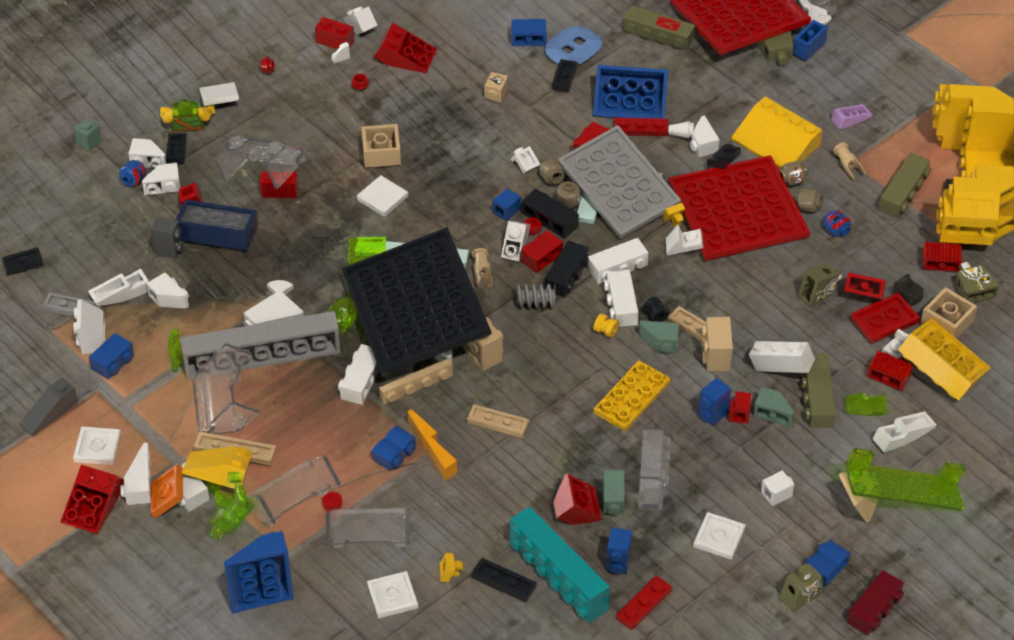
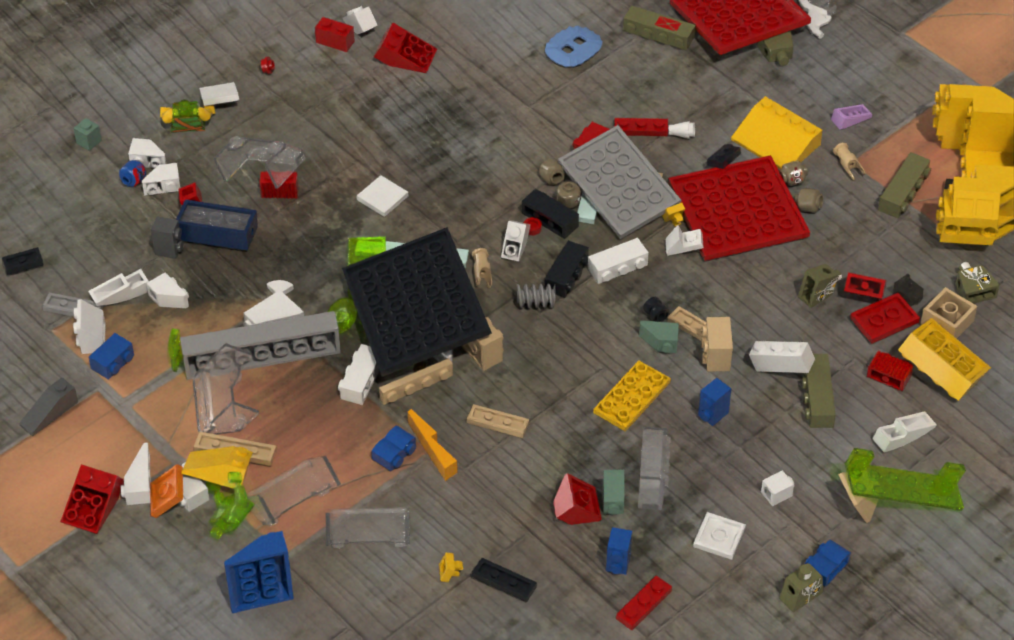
(97, 445): white tile -> none
(176, 148): black plate -> none
(332, 501): red tile -> none
(342, 53): white tile -> none
(360, 81): red plate -> none
(381, 145): tan brick -> none
(392, 594): white tile -> none
(496, 87): tan brick -> none
(506, 204): blue brick -> none
(525, 159): white bracket -> none
(528, 32): blue brick -> none
(541, 251): red brick -> none
(559, 565): teal brick -> none
(564, 75): black plate -> none
(606, 325): yellow wheel -> none
(621, 297): white brick -> none
(630, 92): blue slope -> none
(704, 138): white slope -> none
(740, 408): red brick -> none
(773, 407): sand green slope -> none
(810, 40): blue brick -> none
(837, 223): blue head -> none
(866, 406): clear neon green slope -> none
(875, 603): dark red brick -> none
(893, 346): white bracket -> none
(941, 256): red brick -> none

